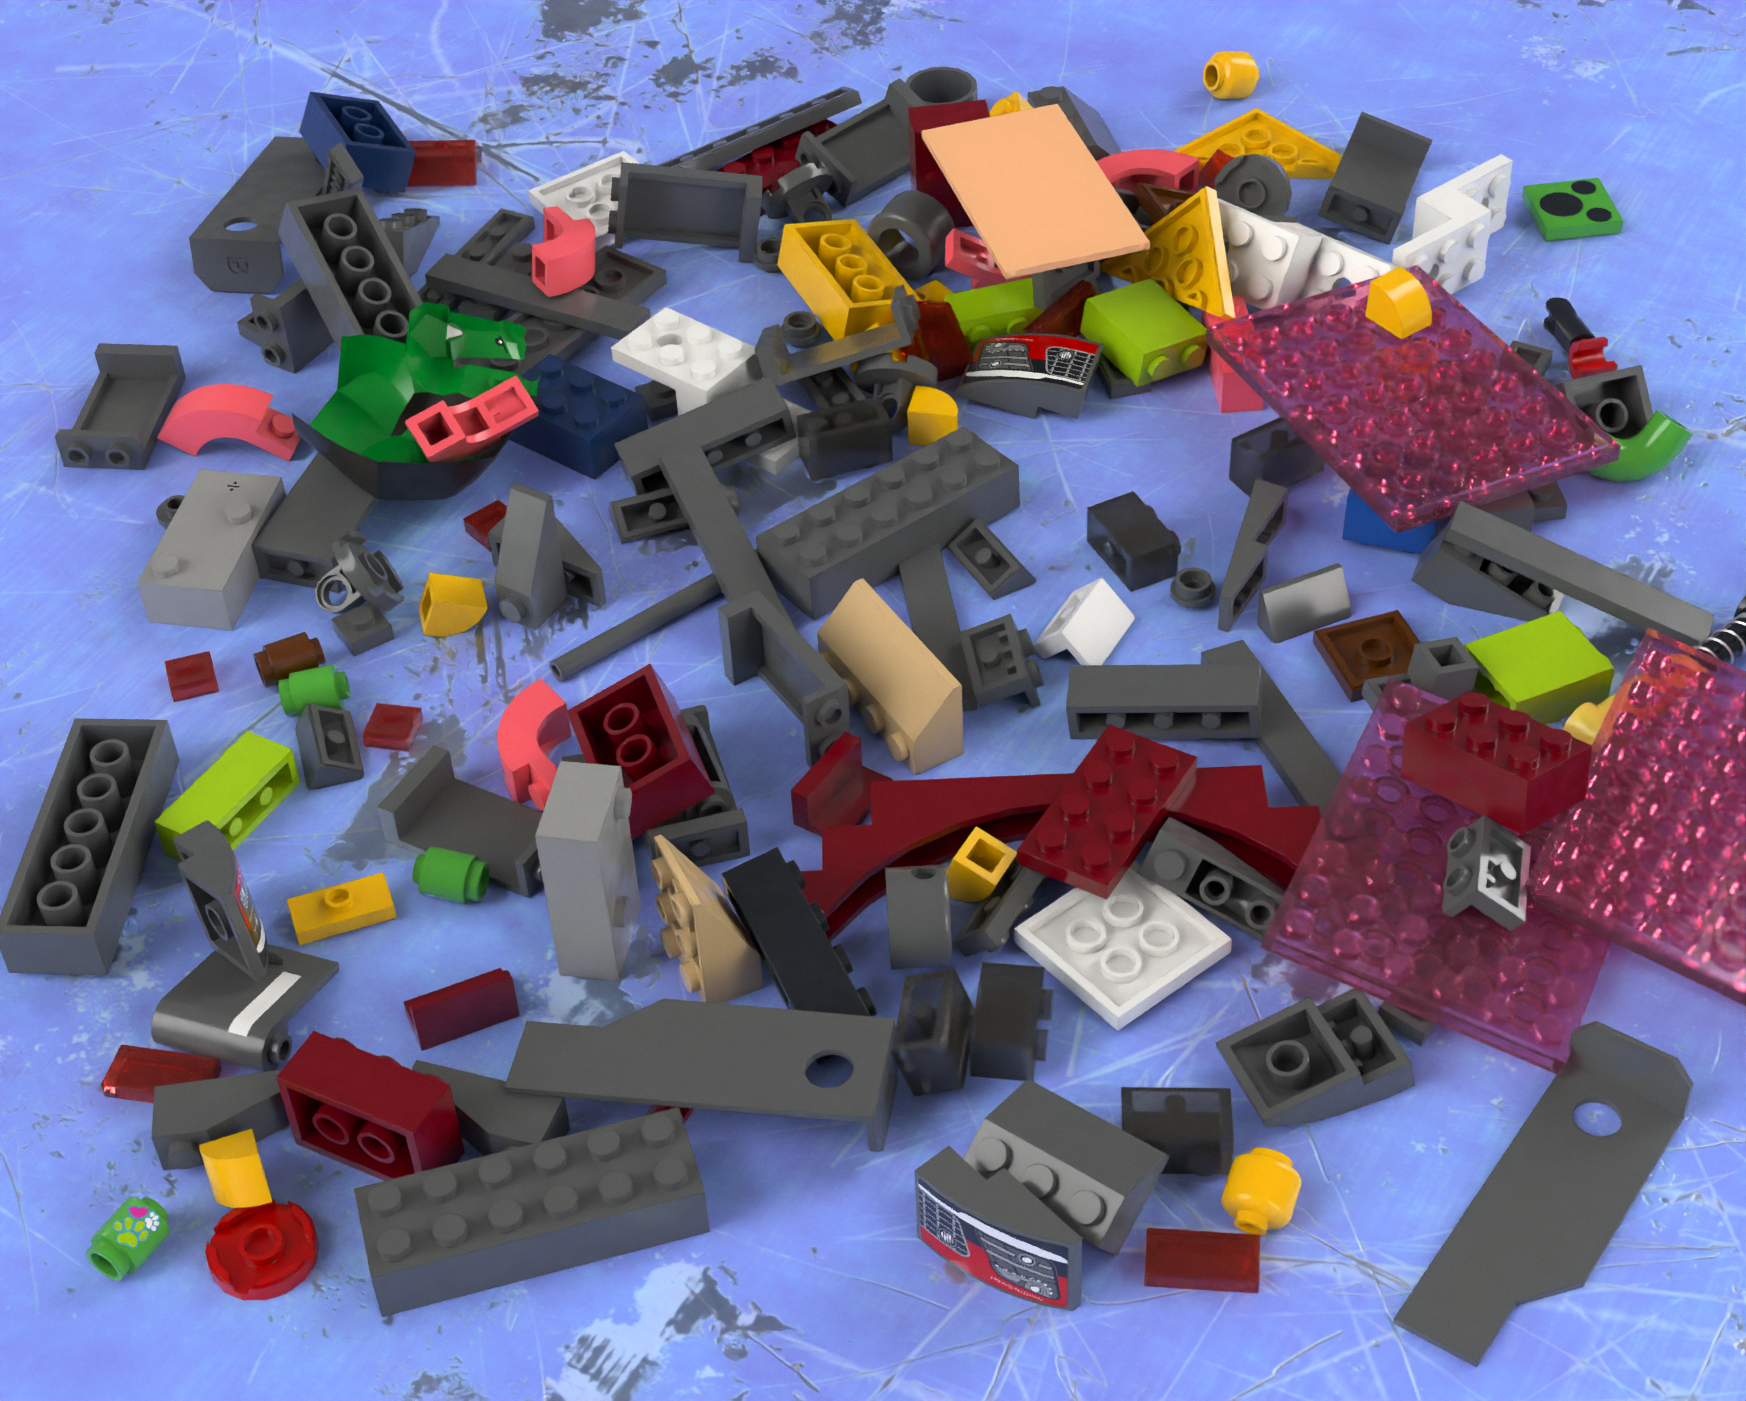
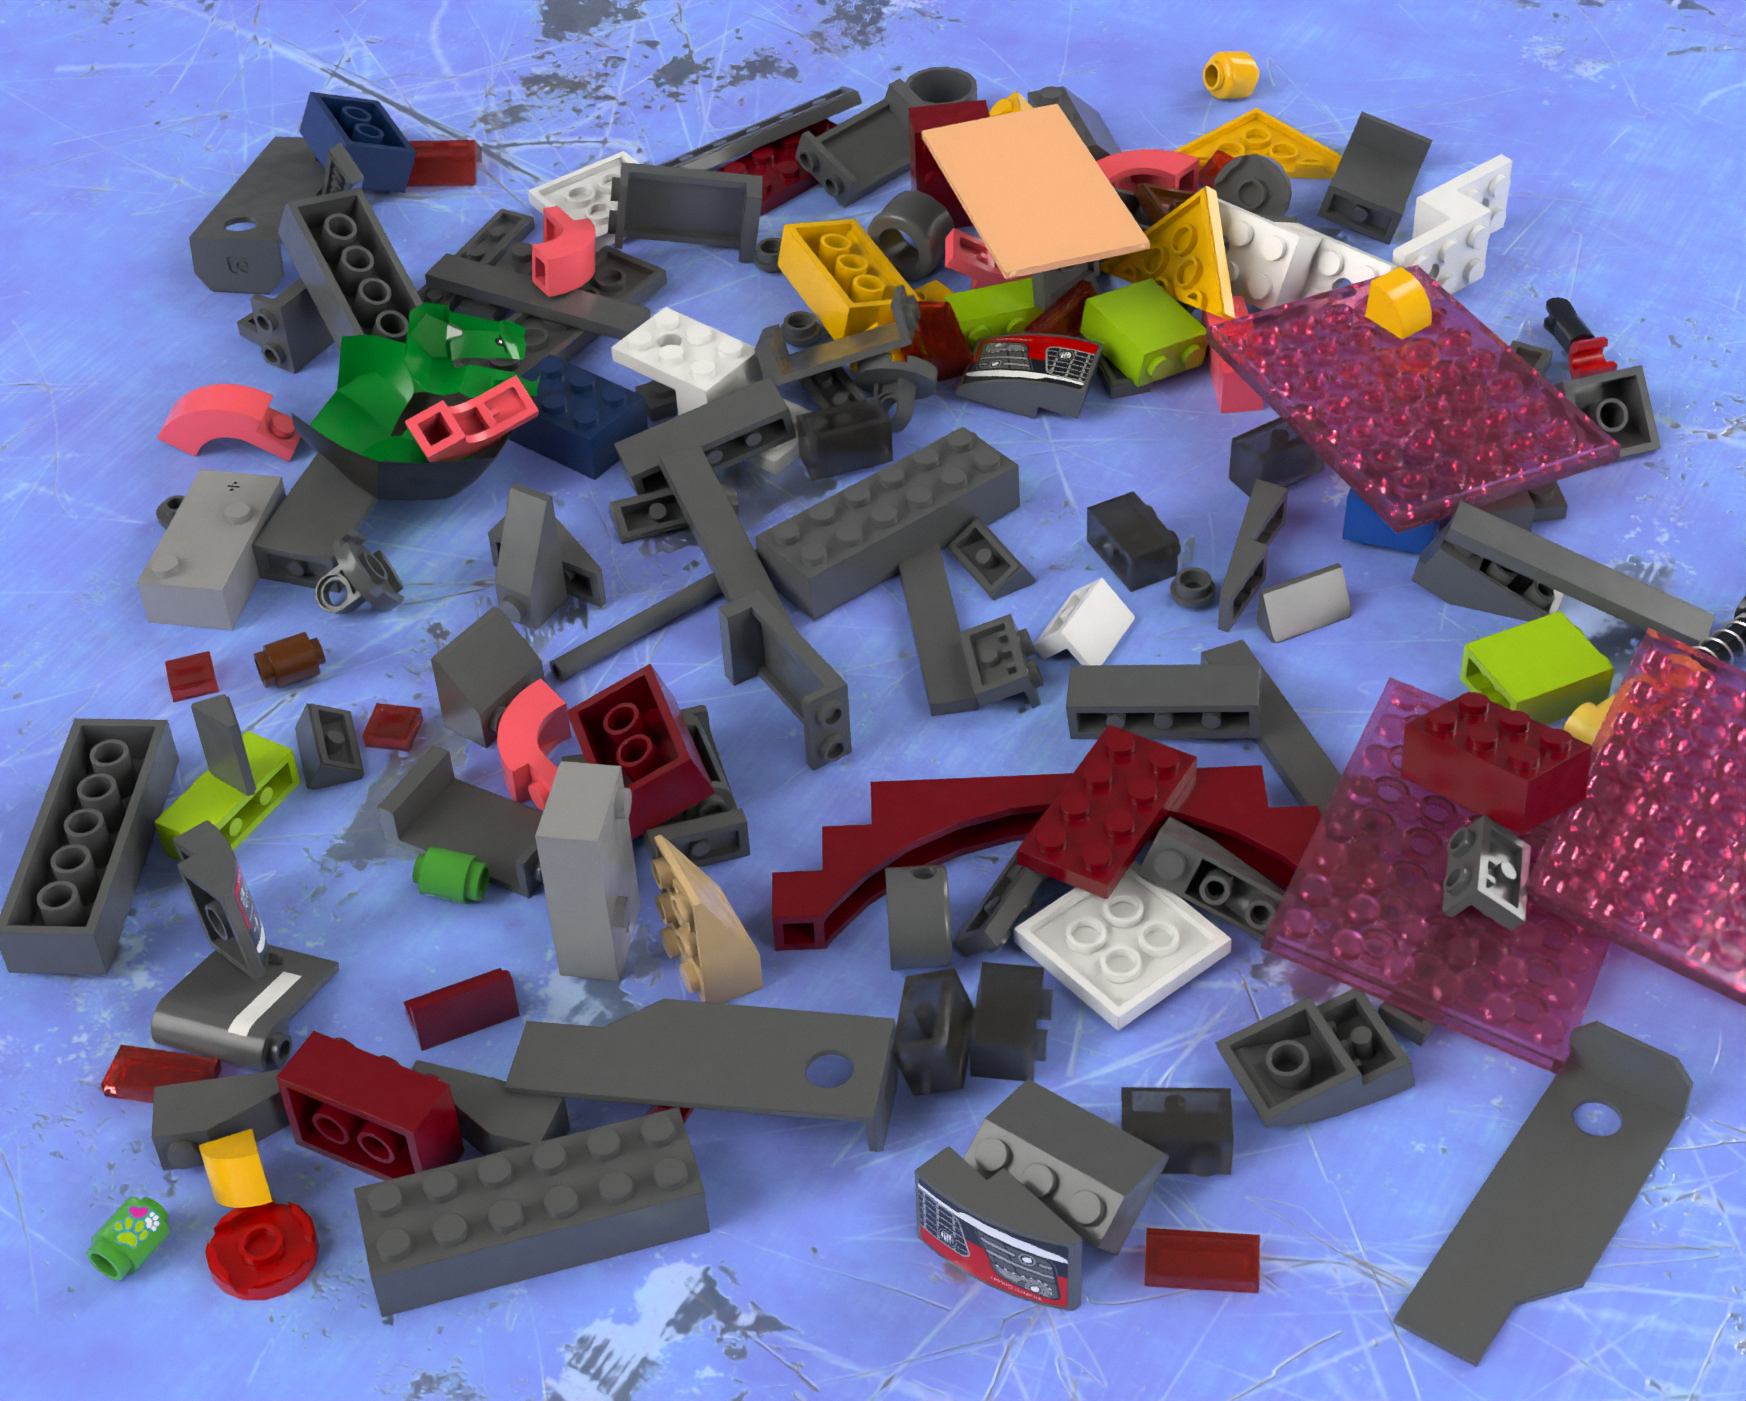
(124, 407): dark grey panel -> none
(223, 743): none -> dark grey slope
(315, 686): bright green brick -> none
(341, 908): yellow plate -> none
(362, 628): dark grey plate -> none
(410, 235): dark grey slope -> none
(451, 604): yellow brick -> none
(482, 675): none -> dark grey slope
(483, 520): clear red tile -> none
(793, 938): black brick -> none
(800, 193): dark grey tile -> none
(835, 788): dark red panel -> none
(894, 680): tan slope -> none
(930, 416): yellow brick -> none
(978, 867): yellow brick -> none
(1261, 1191): yellow head -> none
(1366, 650): reddish brown tile -> none
(1436, 667): dark grey brick -> none
(1572, 209): bright green tile -> none
(1647, 451): bright green cylinder -> none

